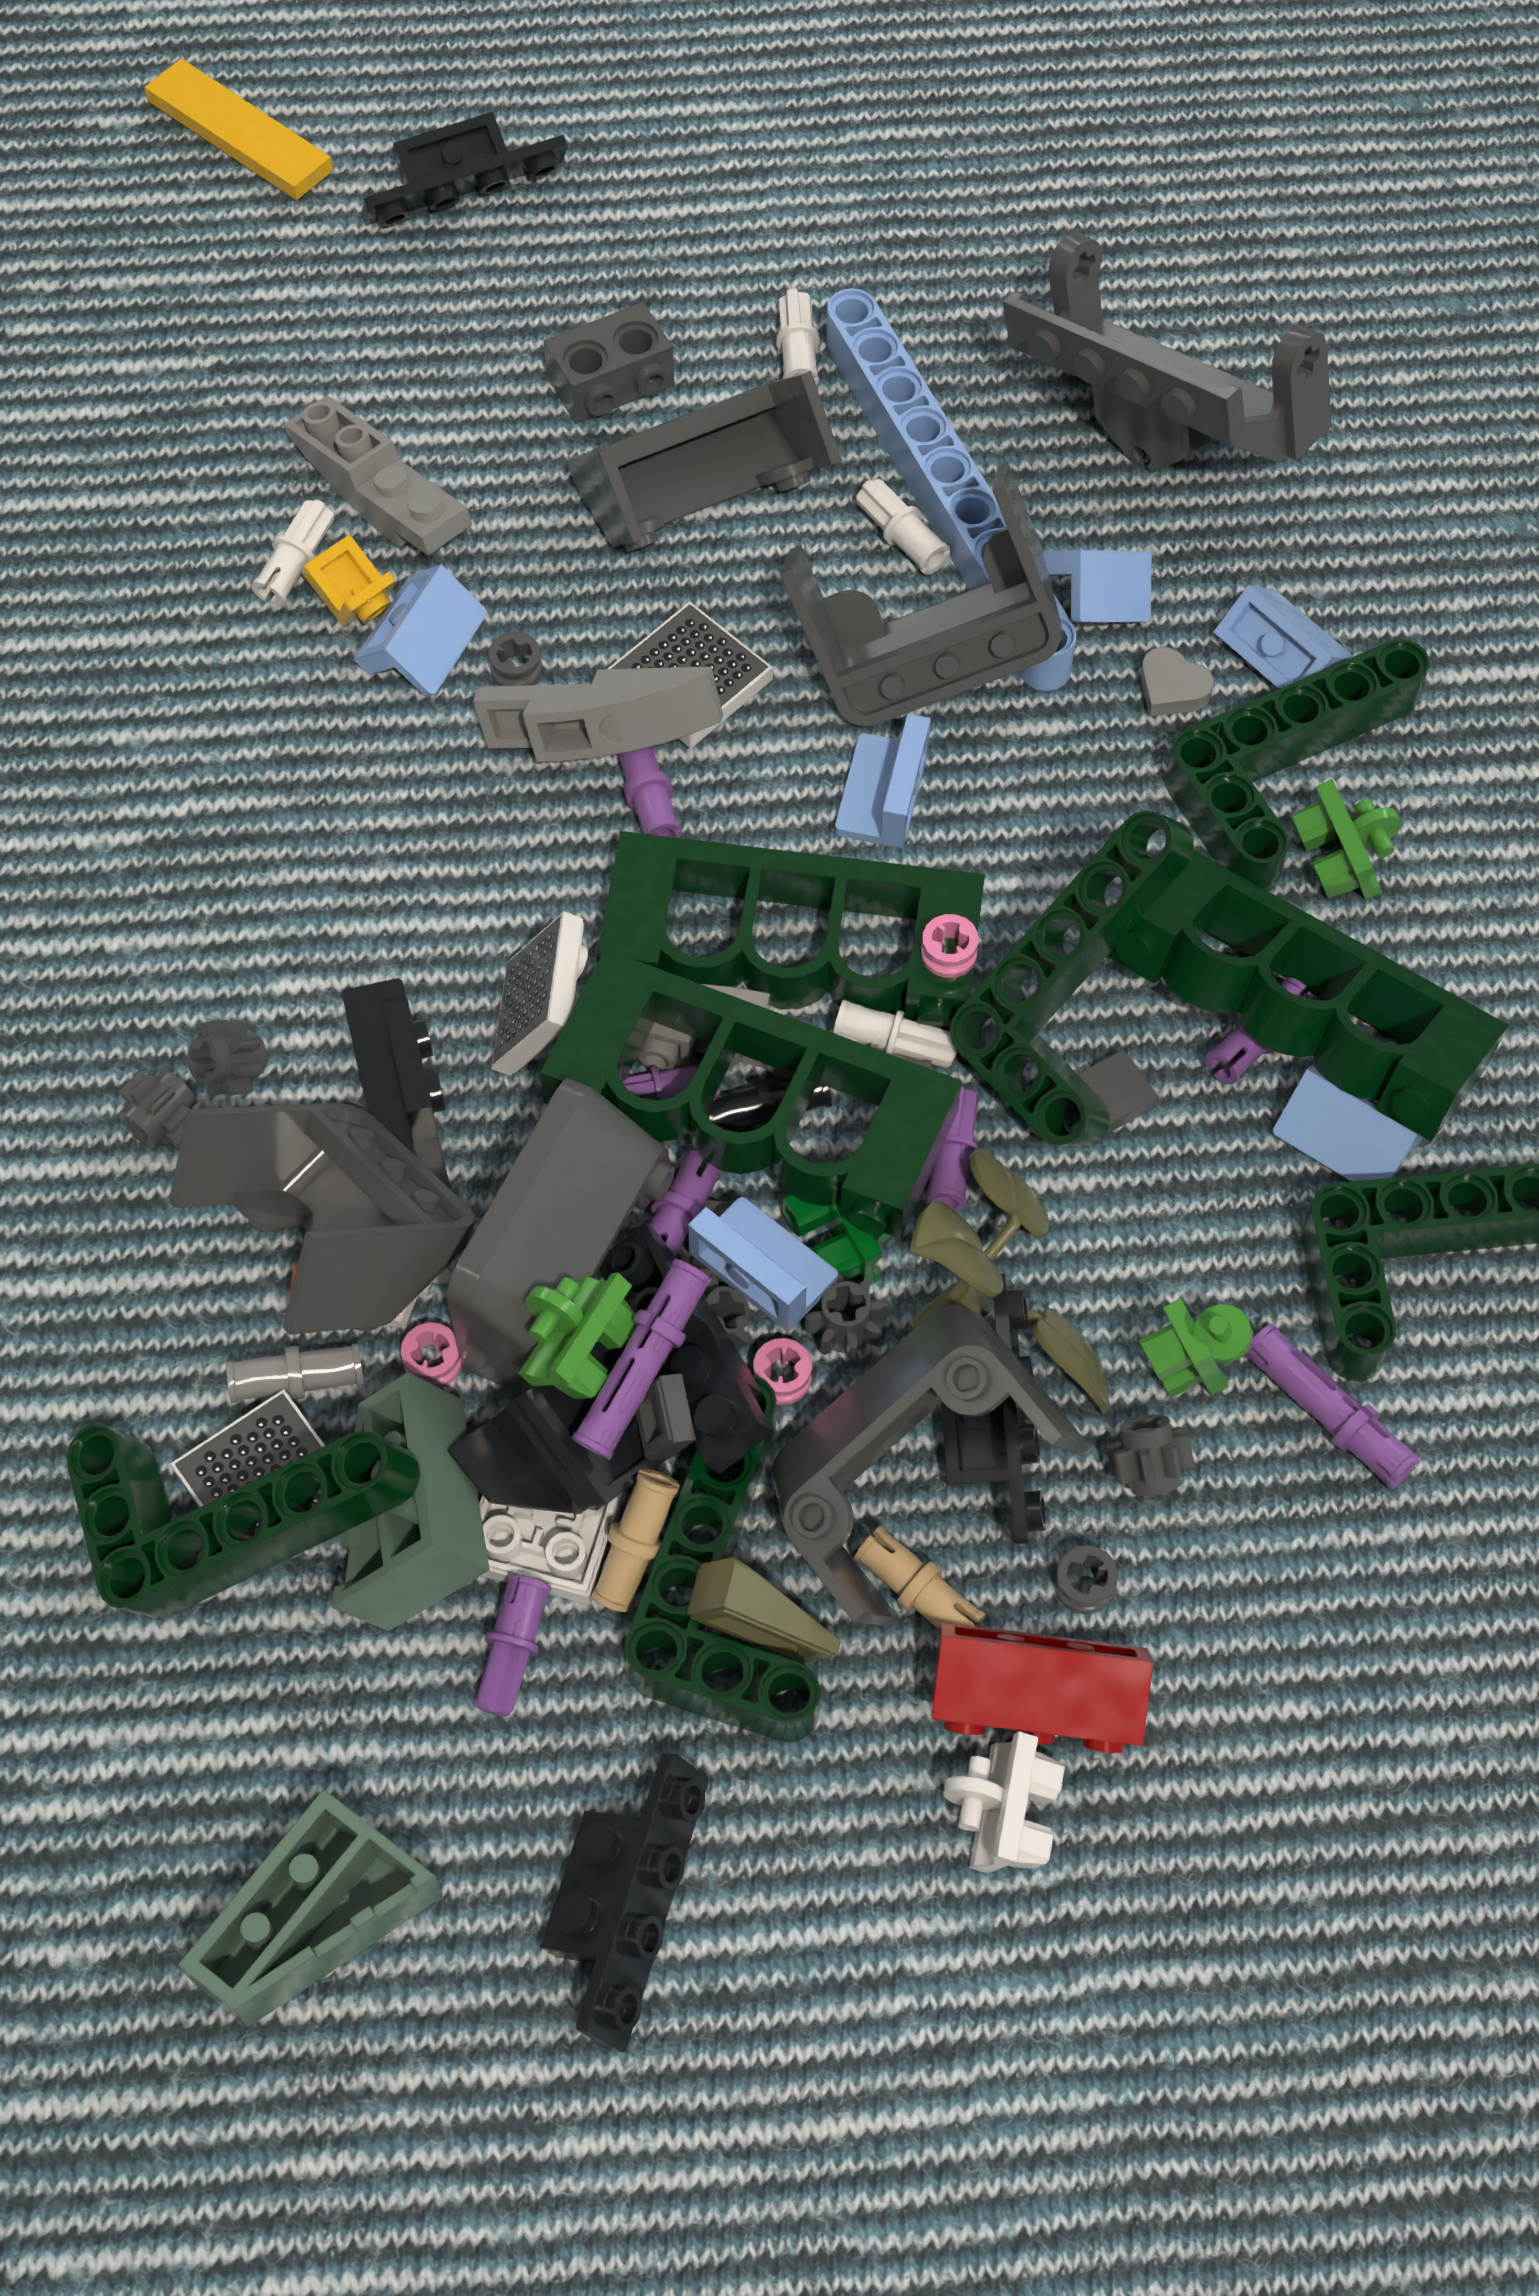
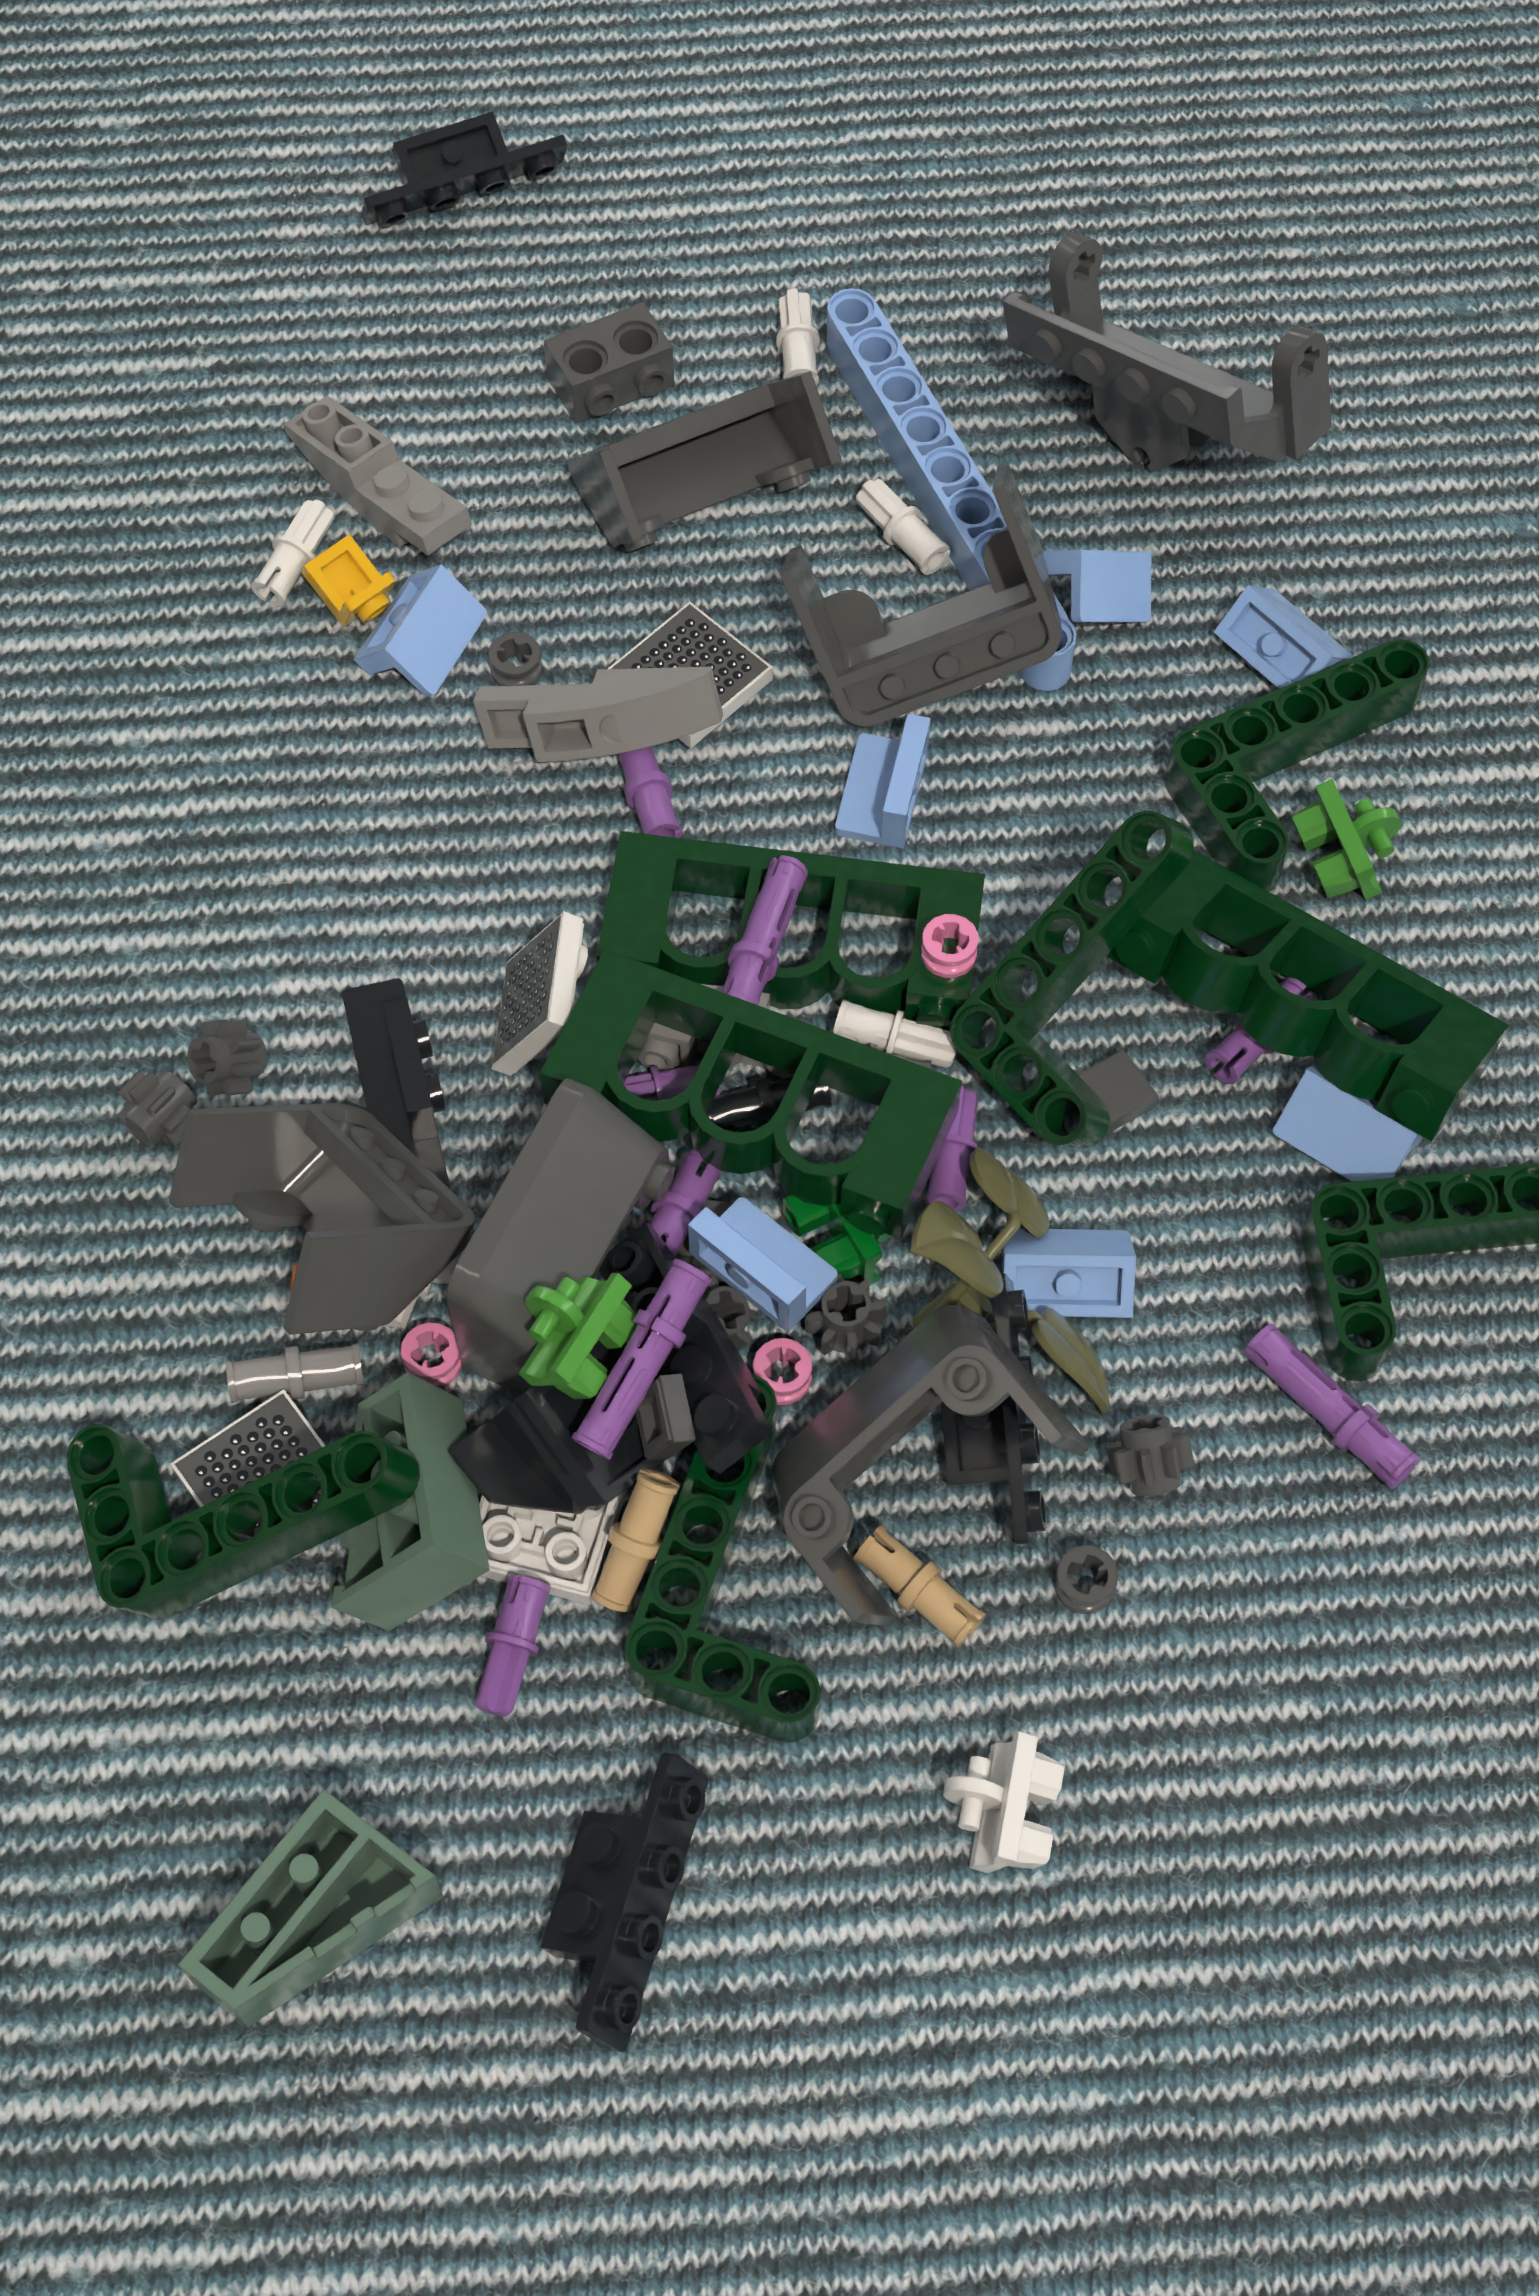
(239, 129): yellow tile -> none
(750, 1608): olive slope -> none
(754, 958): none -> medium lavender pin
(1041, 1686): red brick -> none
(1073, 1271): none -> light blue panel
(1173, 684): light grey tile -> none
(1188, 1351): bright green hips -> none

